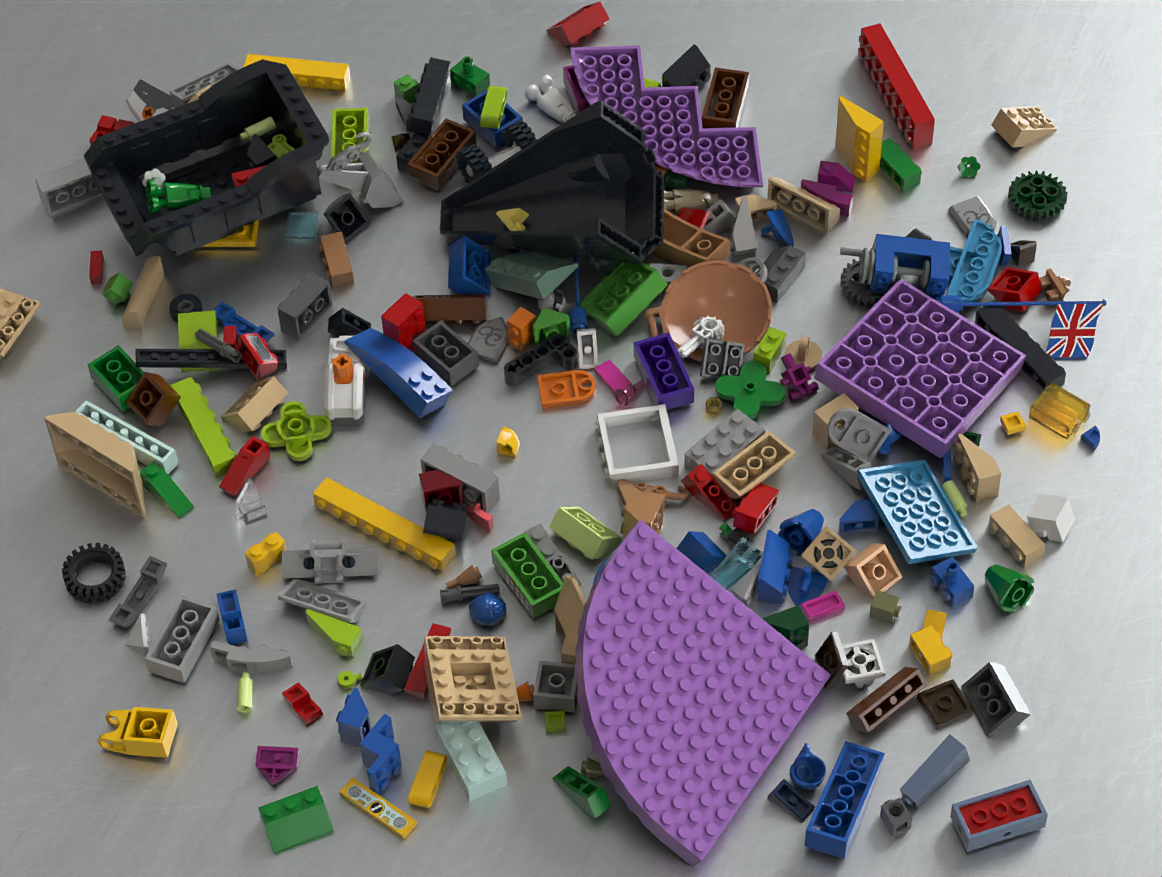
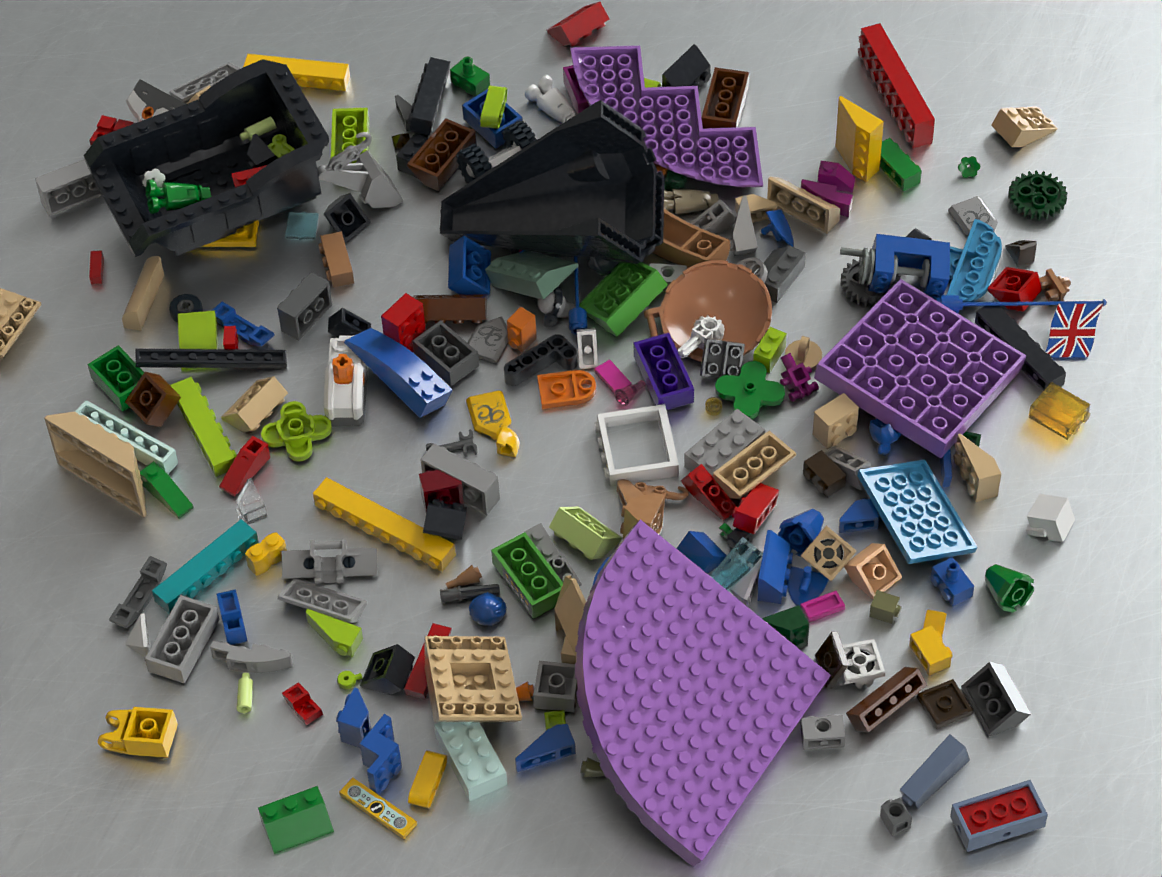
(96, 591): black tyre -> none
(117, 289): bright green brick -> none
(206, 565): none -> teal brick
(224, 349): dark grey axle -> none
(257, 355): red slope -> none
(276, 762): magenta slope -> none
(406, 88): bright green brick -> none
(465, 442): none -> dark grey bar
(480, 517): coral slope -> none
(489, 413): none -> yellow tile
(513, 218): light yellow slope -> none
(550, 746): none -> blue slope
(551, 323): bright green slope -> none
(583, 791): green slope -> none
(694, 216): red slope -> none
(791, 800): dark blue slope -> none
(807, 770): blue hair -> none
(824, 474): none -> dark brown brick
(832, 737): none -> light grey brick
(844, 800): blue slope -> none
(858, 434): light grey tile -> none
(955, 497): yellowish green cylinder -> none
(1006, 248): tile -> none
(1012, 423): yellow plate -> none
(1016, 535): tan brick -> none
(1091, 437): blue tile -> none

